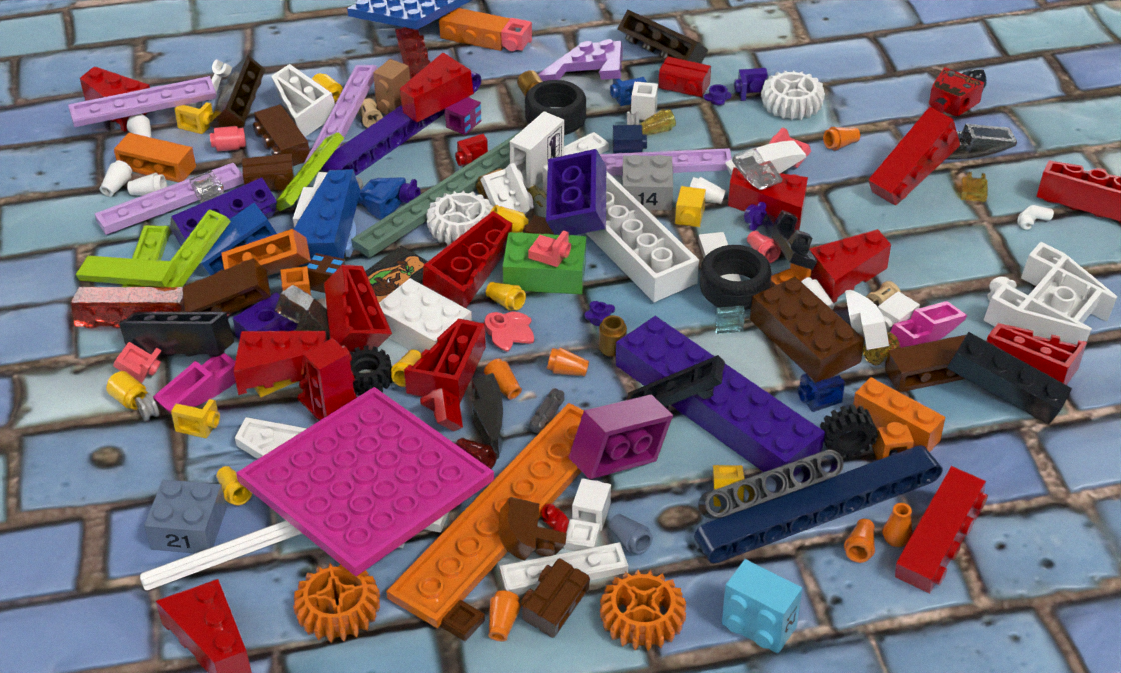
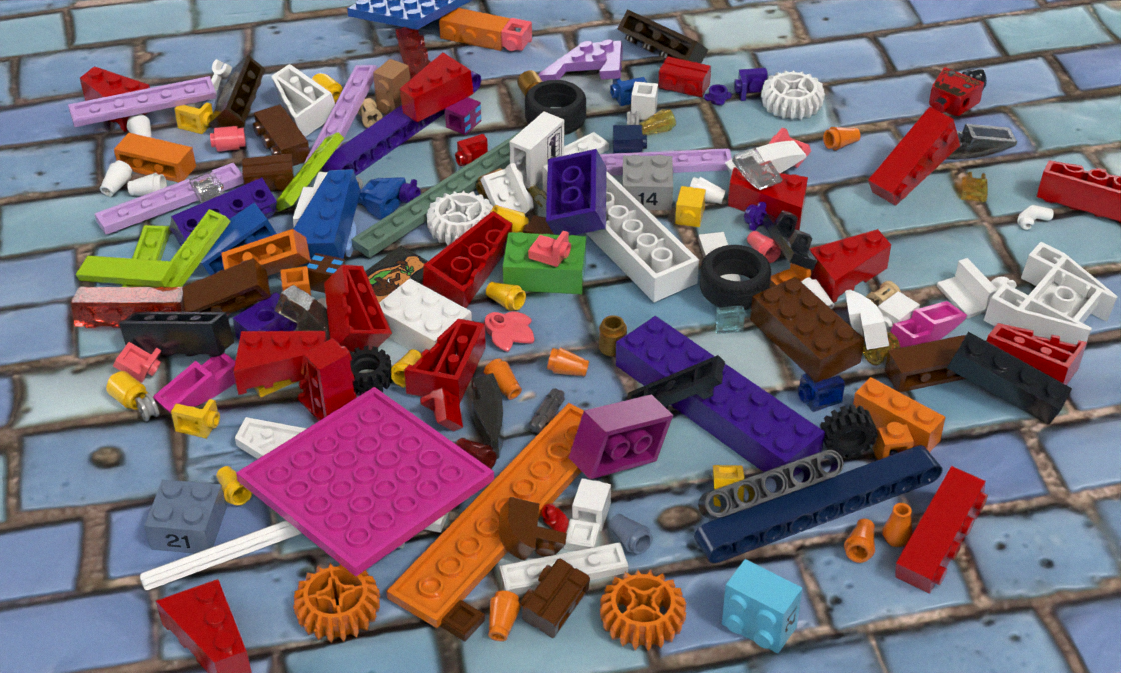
(598, 312): dark purple plate -> none
(968, 289): none -> white panel

